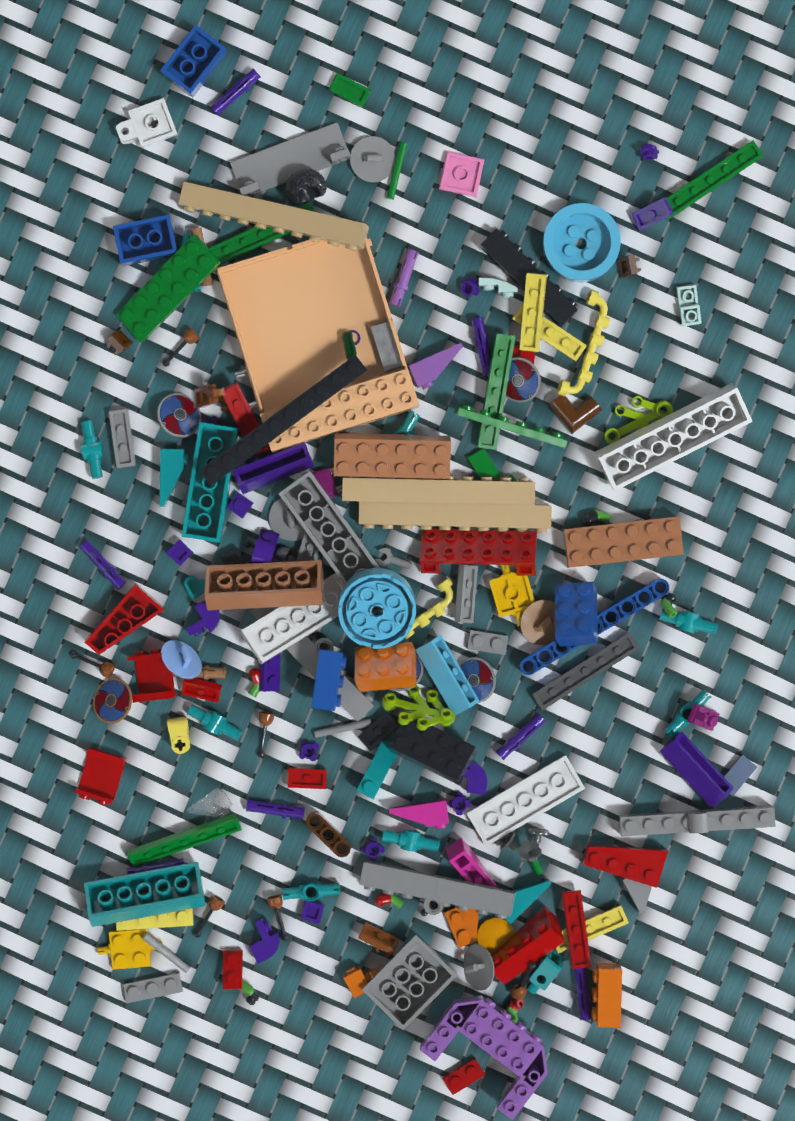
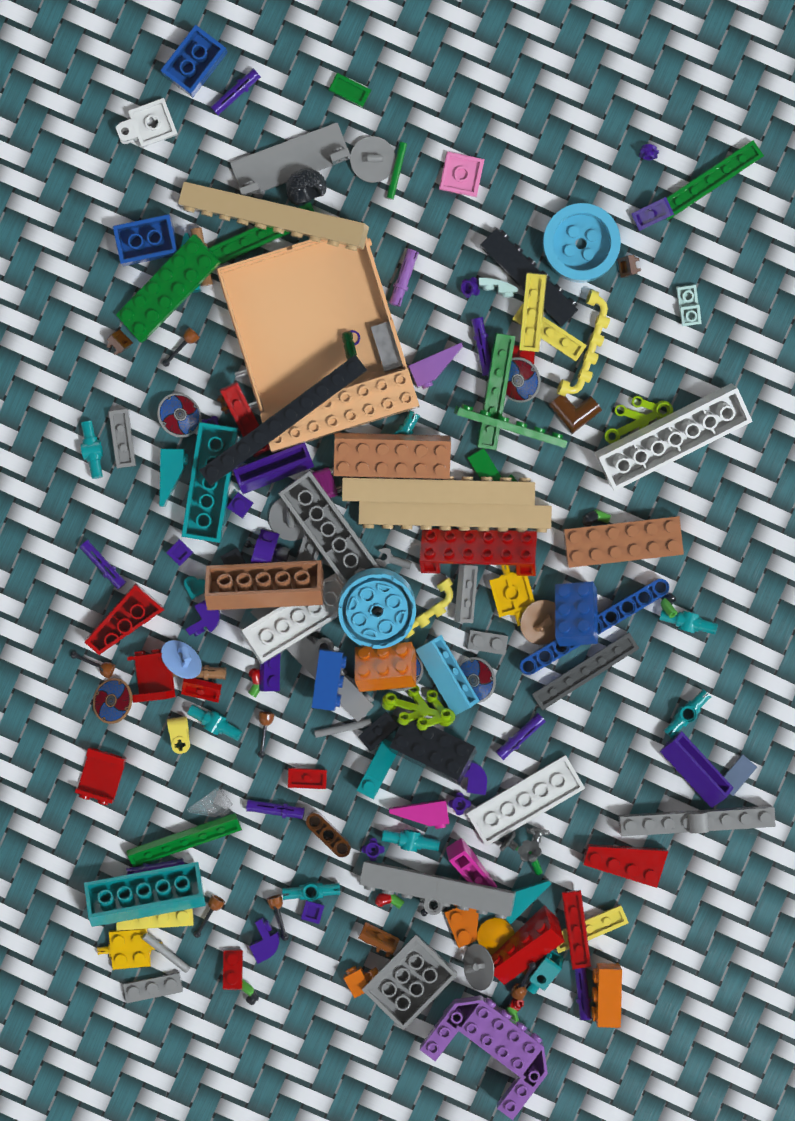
(207, 395): dark orange hinge -> none
(305, 746): dark purple plate -> none
(464, 1076): red plate -> none
(638, 892): light grey slope -> none
(703, 717): magenta plate -> none

